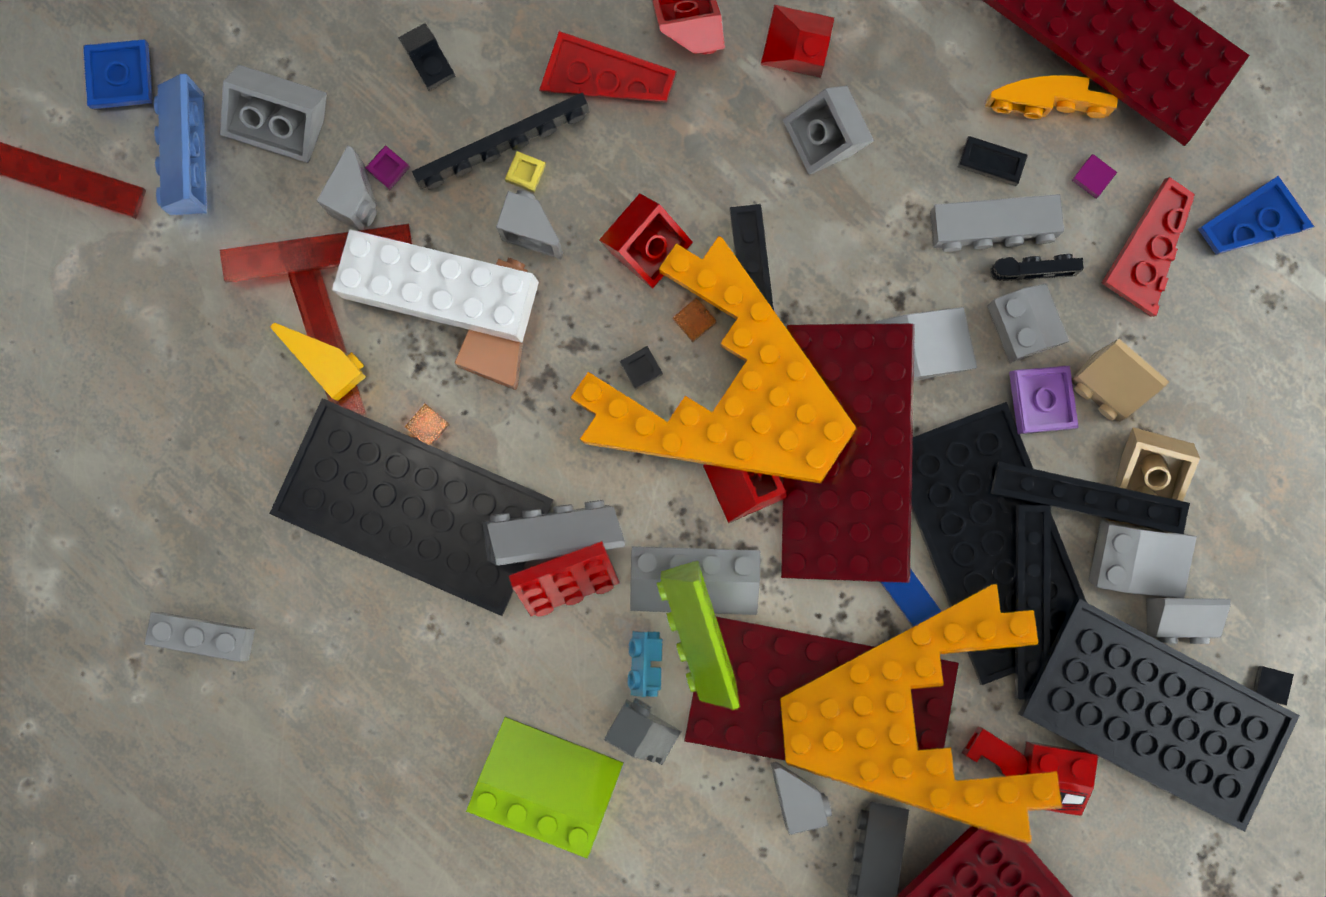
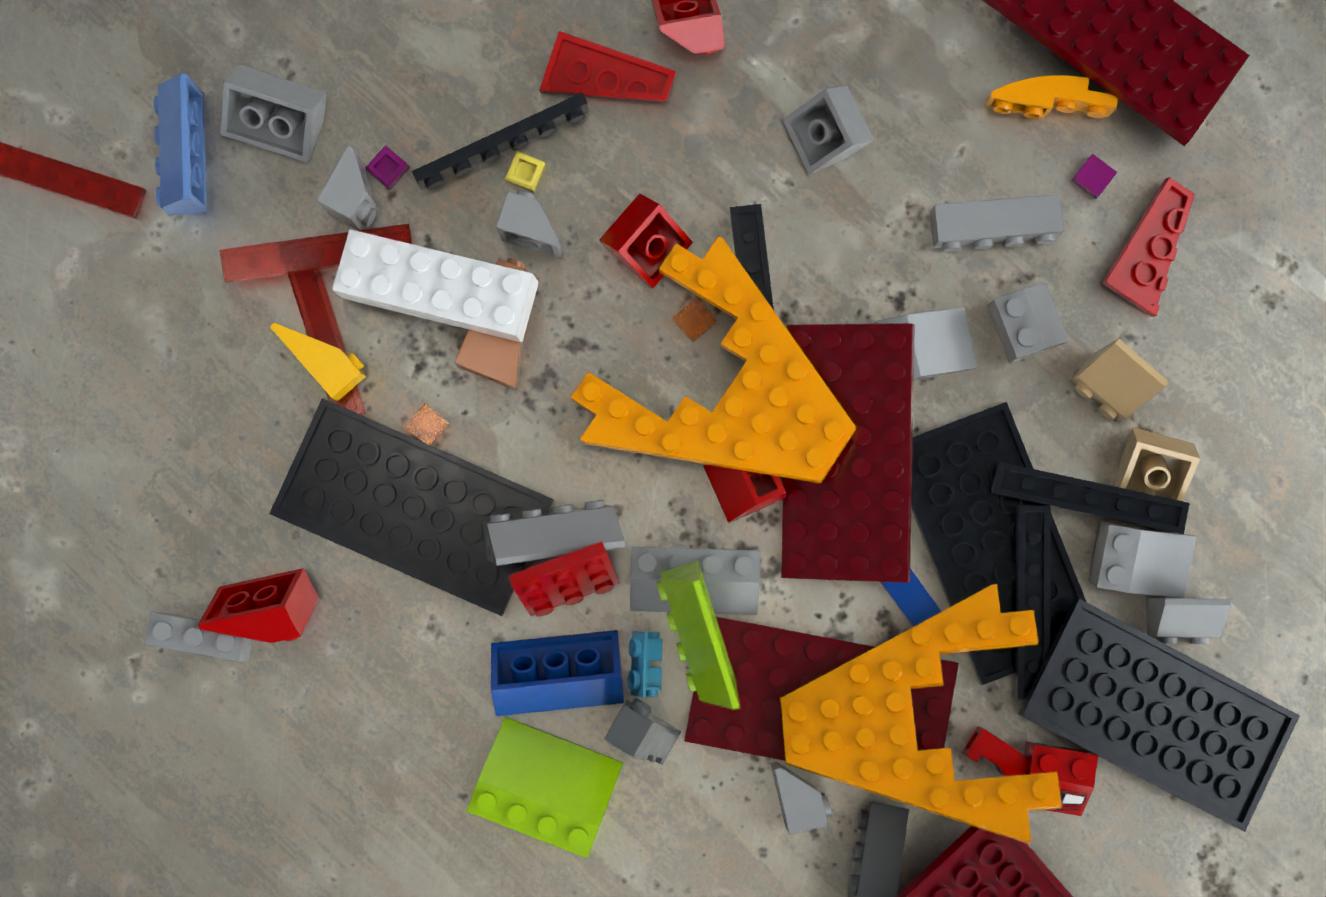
(117, 74): blue plate -> none
(262, 608): none -> red slope
(427, 56): black slope -> none
(556, 673): none -> blue slope
(641, 367): black plate -> none
(797, 41): red slope -> none
(992, 160): black tile -> none
(1034, 268): black hinge -> none
(1043, 399): medium lavender tile -> none
(1257, 218): blue wing -> none
(1273, 684): black tile -> none

